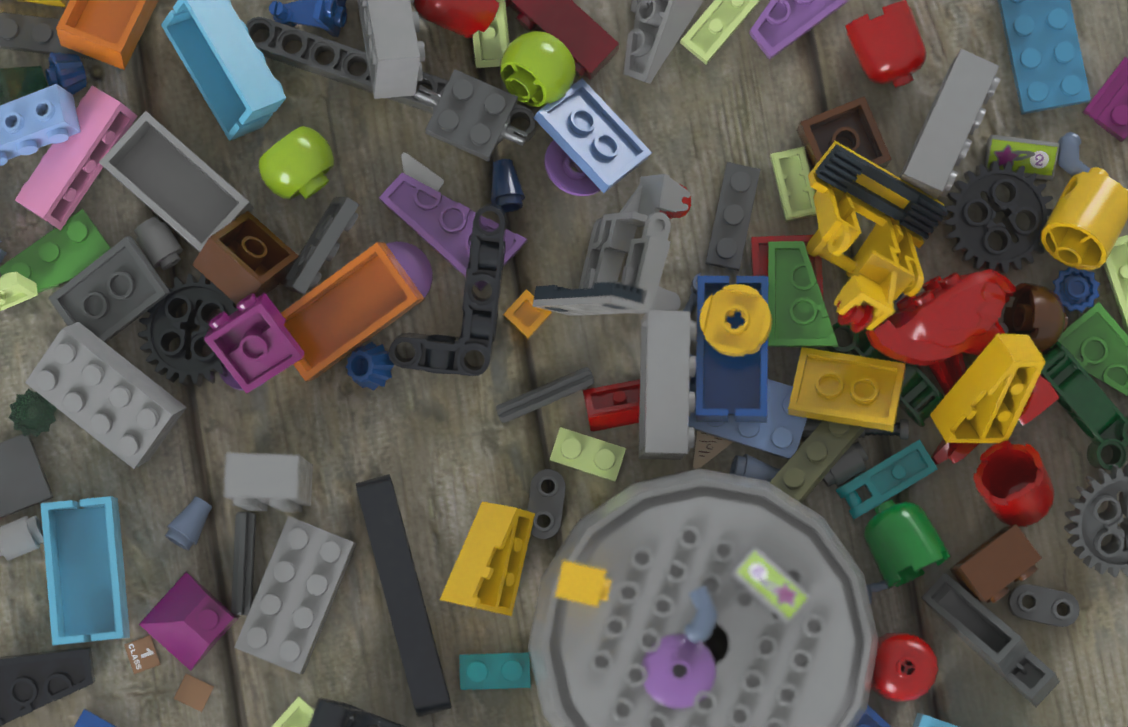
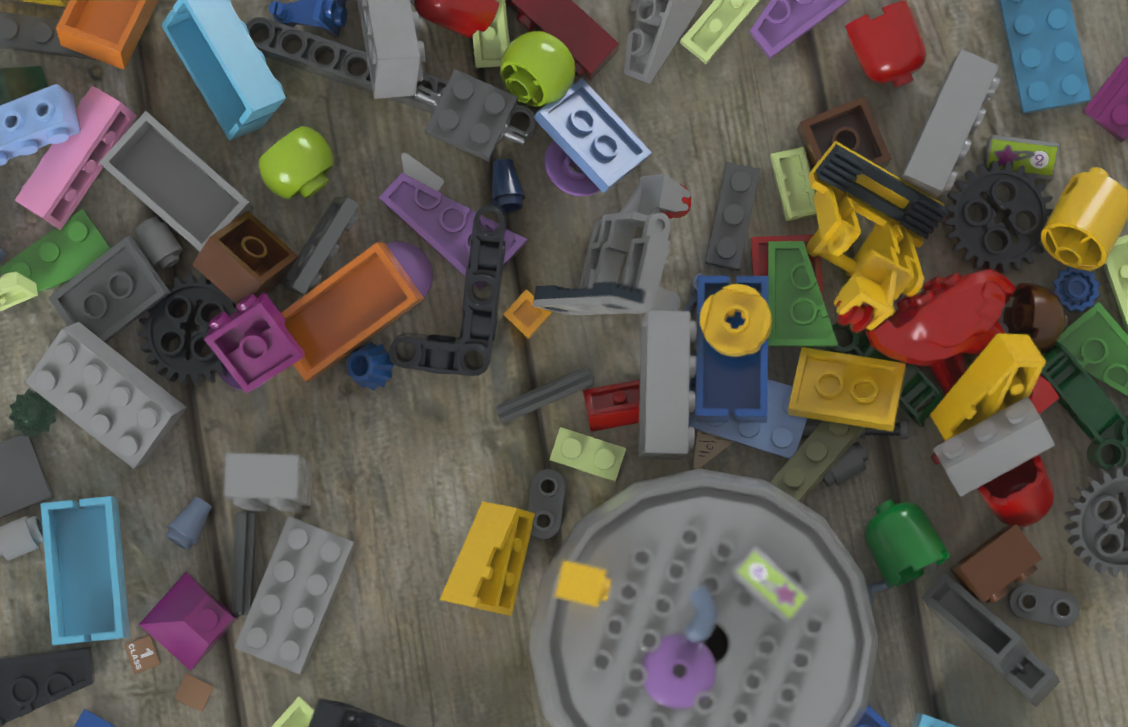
(66, 71): blue piece -> none
(403, 595): black beam -> none
(494, 671): teal plate -> none
(753, 468): sand blue cone -> none
(887, 677): red cylinder -> none
(888, 478): teal plate -> none
(994, 446): none -> light grey brick
(1069, 154): sand blue arm -> none

